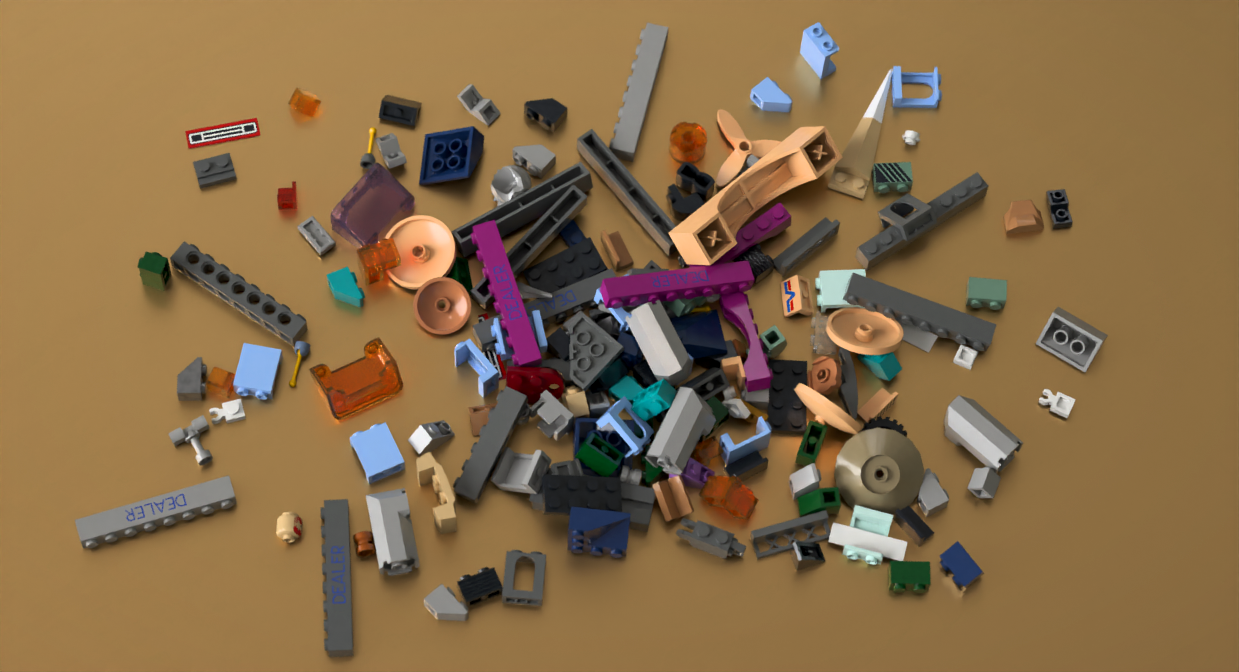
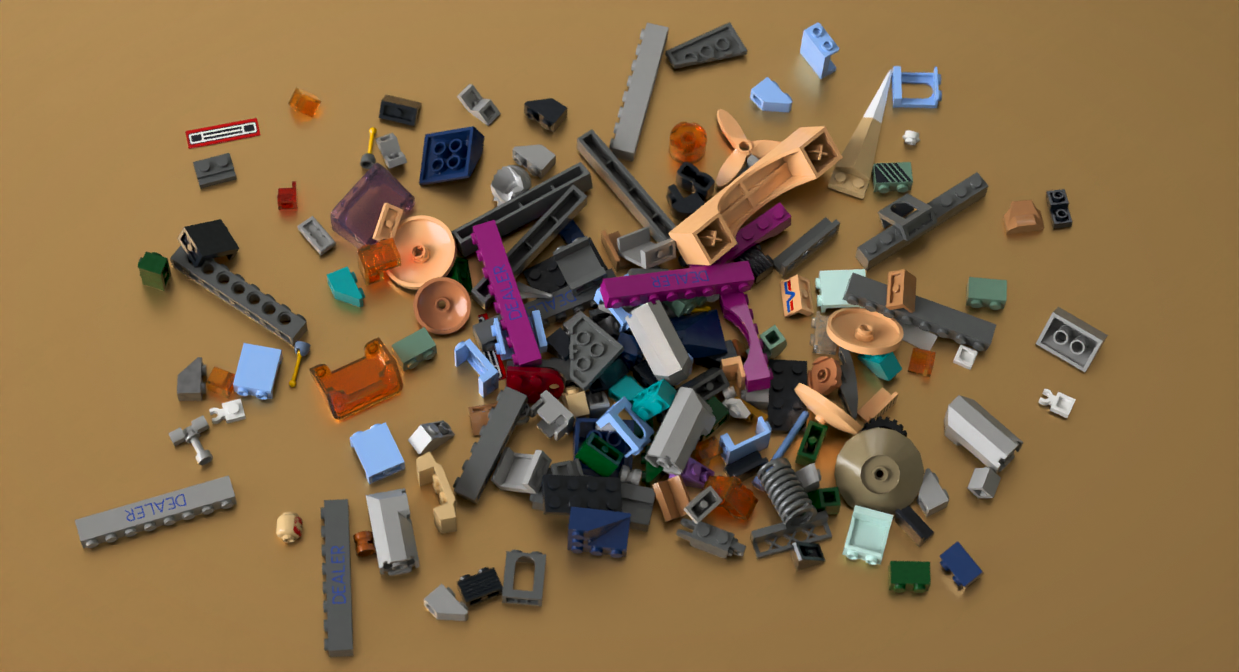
(207, 242): none -> black panel
(387, 222): none -> light nougat plate
(414, 349): none -> sand green brick
(579, 265): none -> dark grey panel
(644, 253): none -> light grey panel
(702, 504): none -> light grey slope
(708, 47): none -> dark grey wing
(785, 444): none -> medium blue piece
(787, 493): none -> dark grey piece
(874, 542): white sticker -> none
(901, 290): none -> medium nougat panel
(921, 362): none -> clear orange panel

